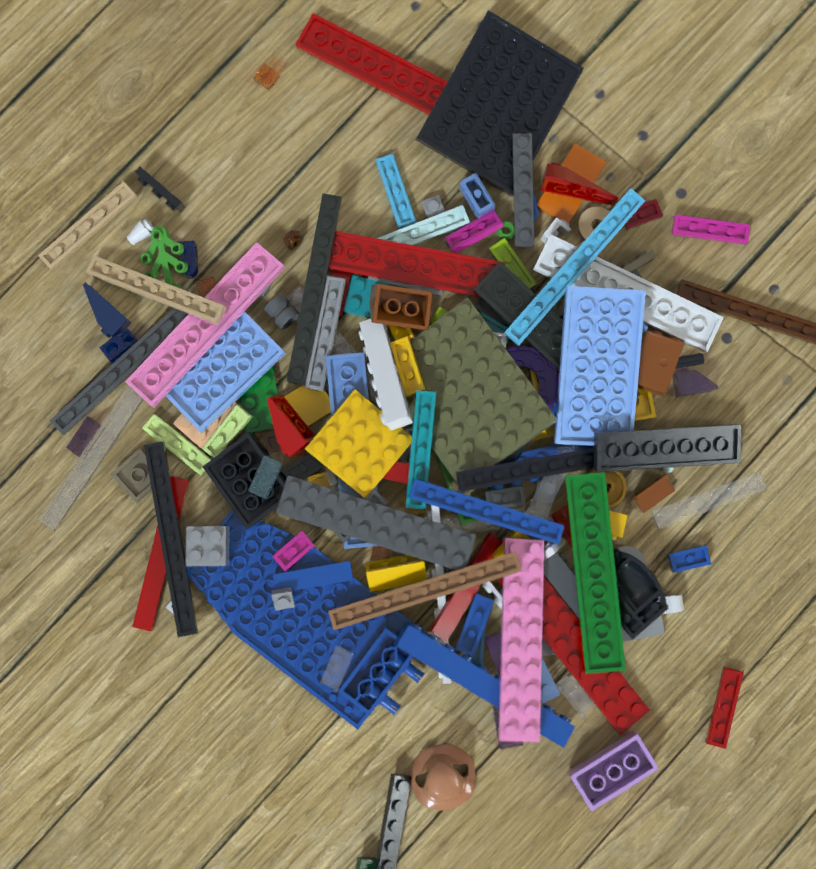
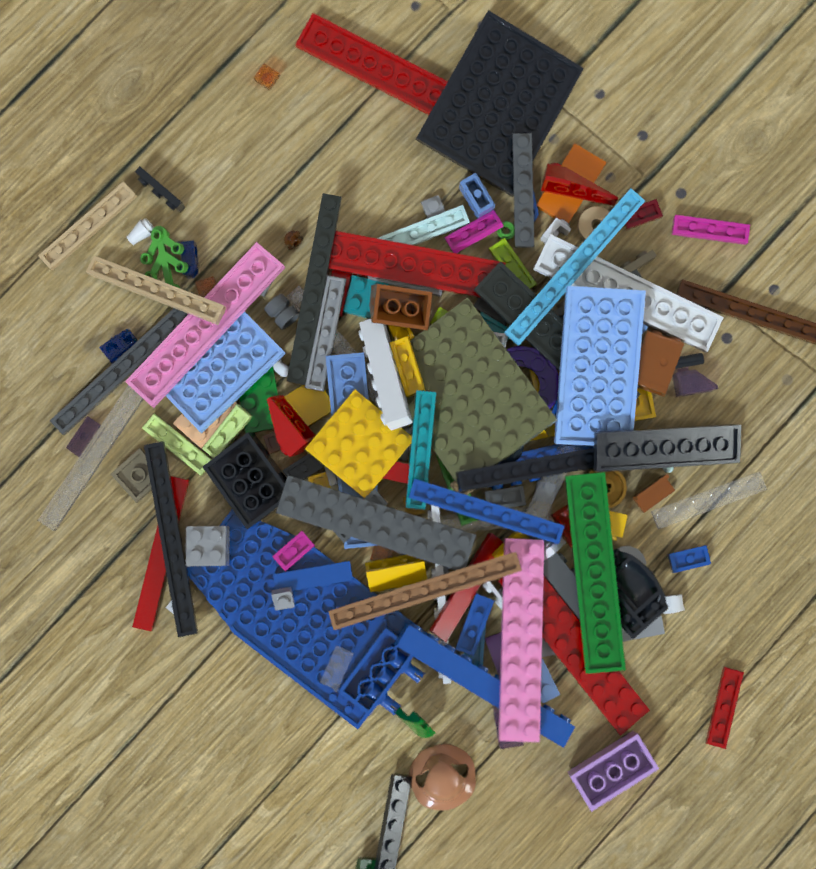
(106, 315): dark blue slope -> none
(265, 477): clear light blue tile -> none
(281, 368): none -> white arm
(395, 191): medium azure tile -> none
(416, 723): none -> green slope
(575, 695): clear panel -> none

